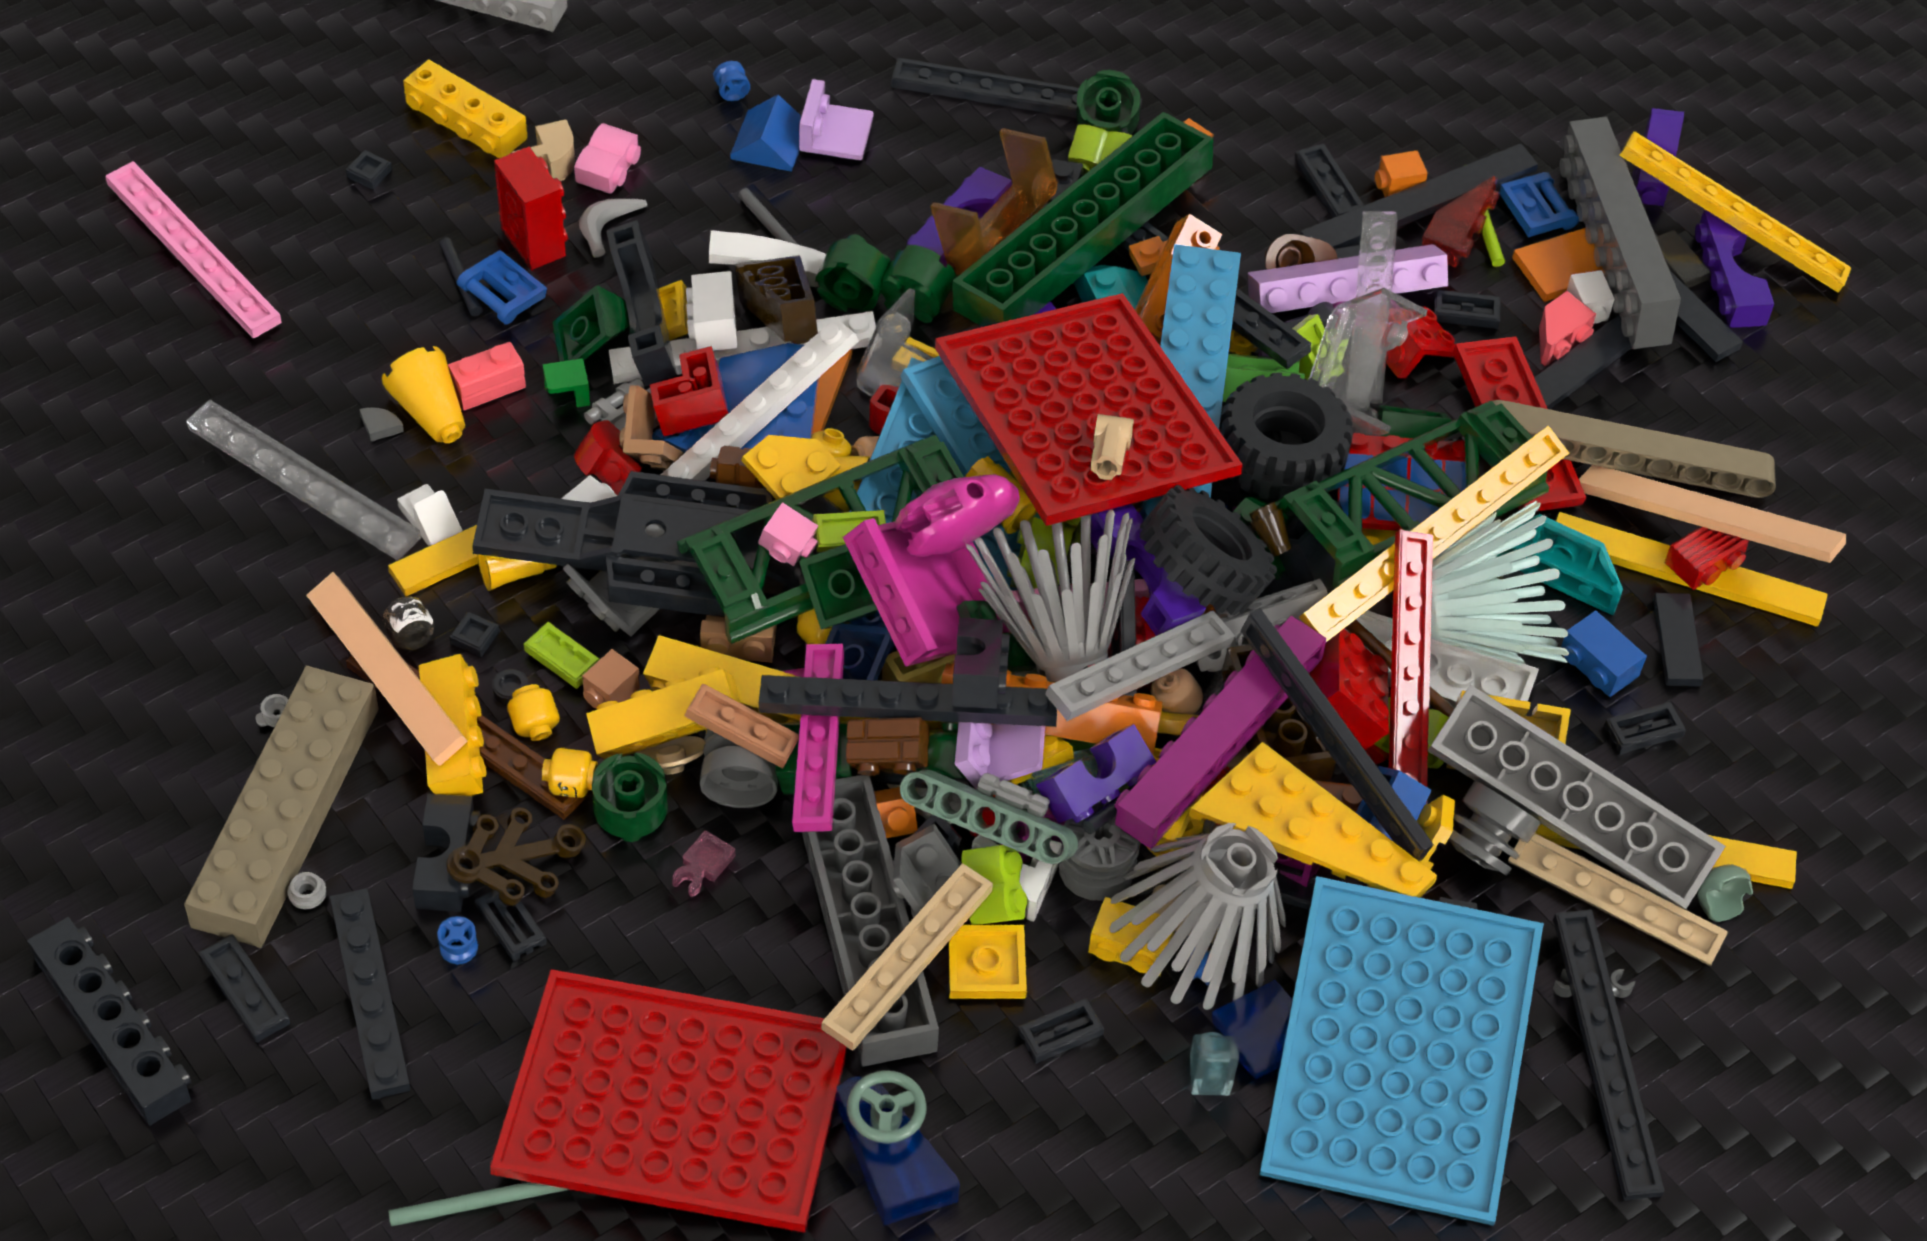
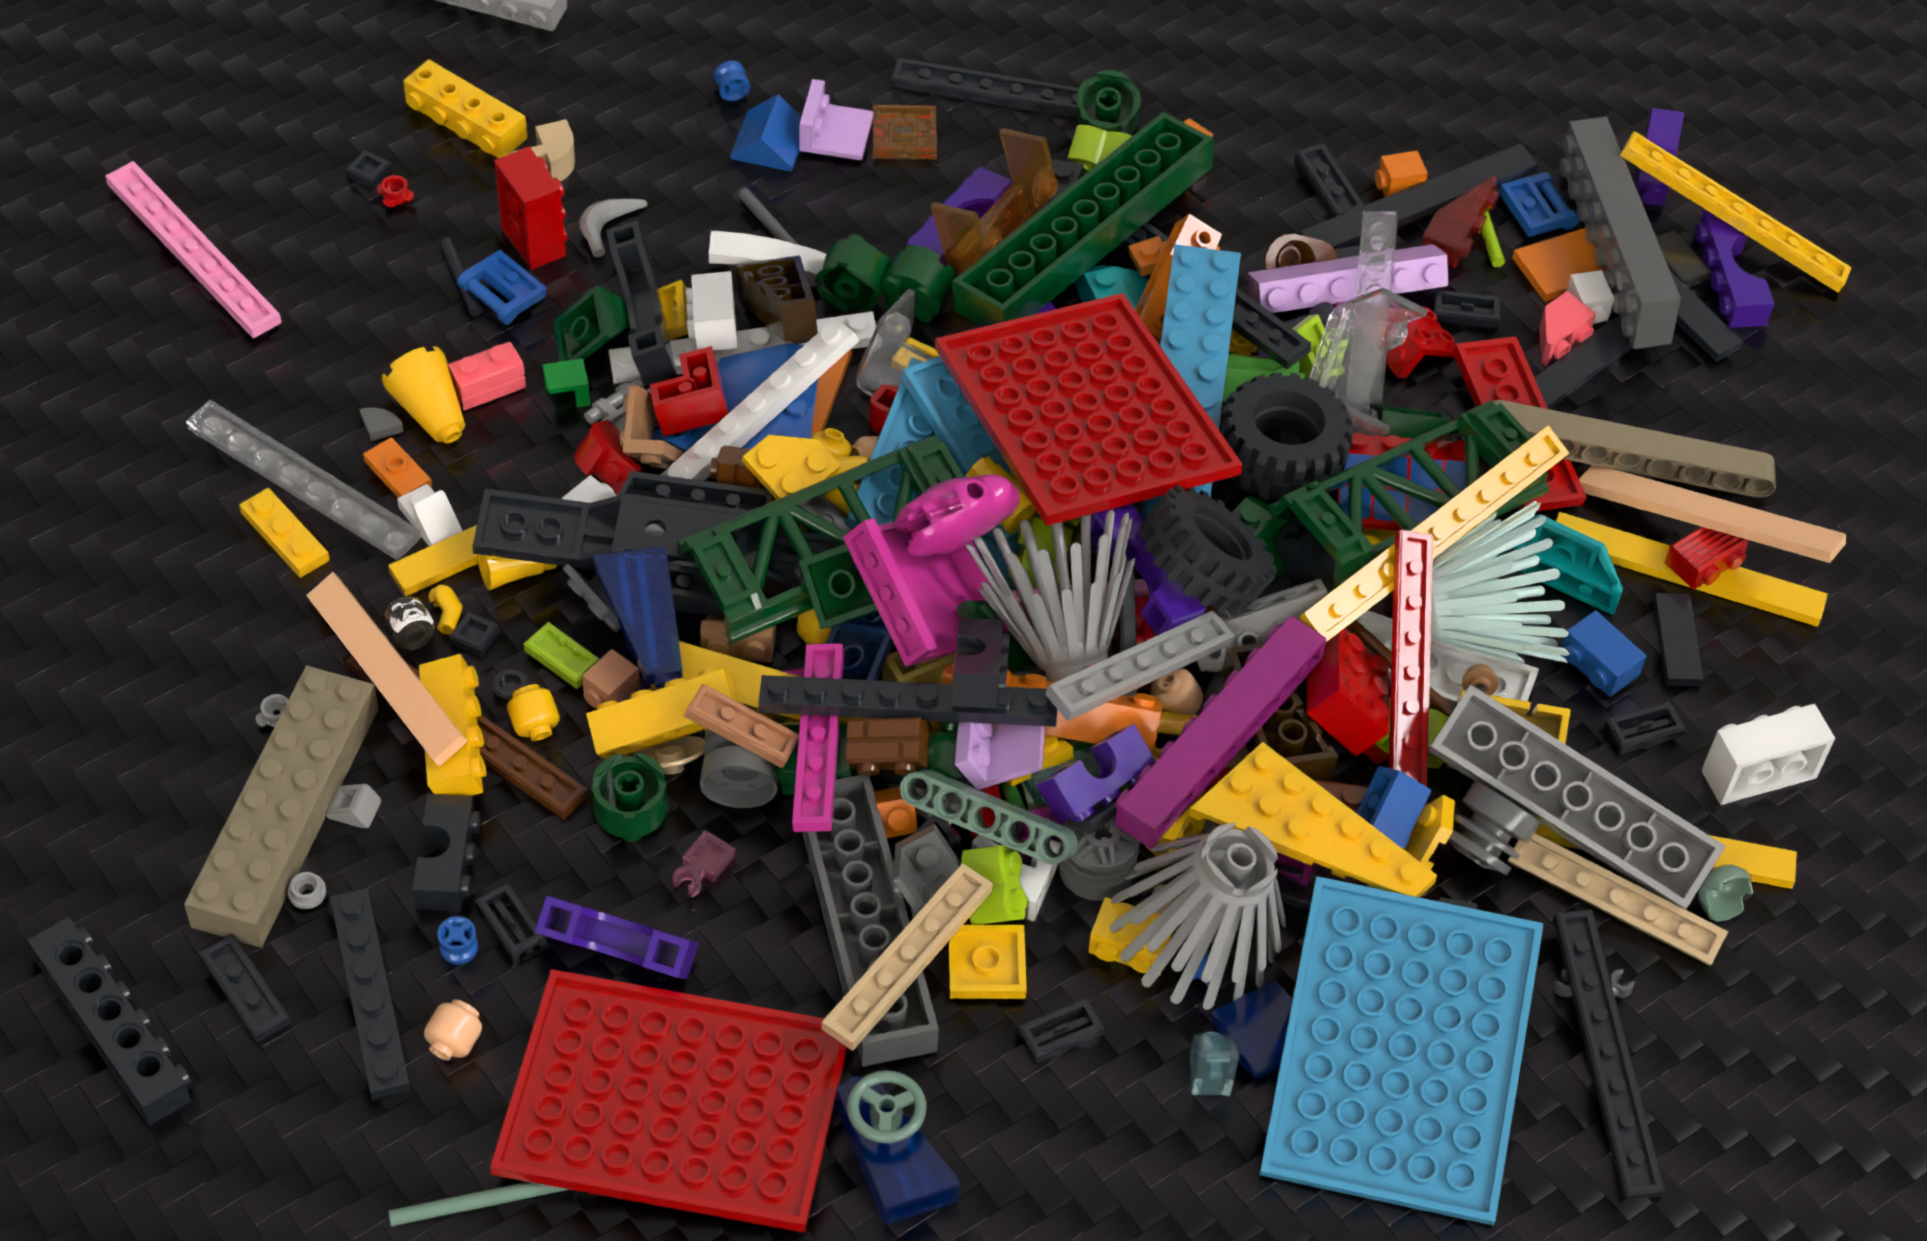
(284, 532): none -> yellow plate
(354, 805): none -> light grey slope
(395, 191): none -> red plate
(396, 468): none -> orange plate
(450, 605): none -> yellow arm
(453, 1029): none -> light nougat head
(512, 857): dark brown plant -> none
(569, 772): yellow head -> none
(607, 158): bright pink brick -> none
(616, 937): none -> dark purple arch
(643, 604): none -> clear blue slope
(789, 535): bright pink brick -> none
(835, 526): lime tile -> none
(904, 132): none -> clear orange tile
(1013, 795): light grey axle -> none
(1111, 441): tan piece -> none
(1271, 528): dark brown cone -> none
(1335, 735): black tile -> none
(1482, 678): none -> medium nougat plate
(1767, 753): none -> white brick

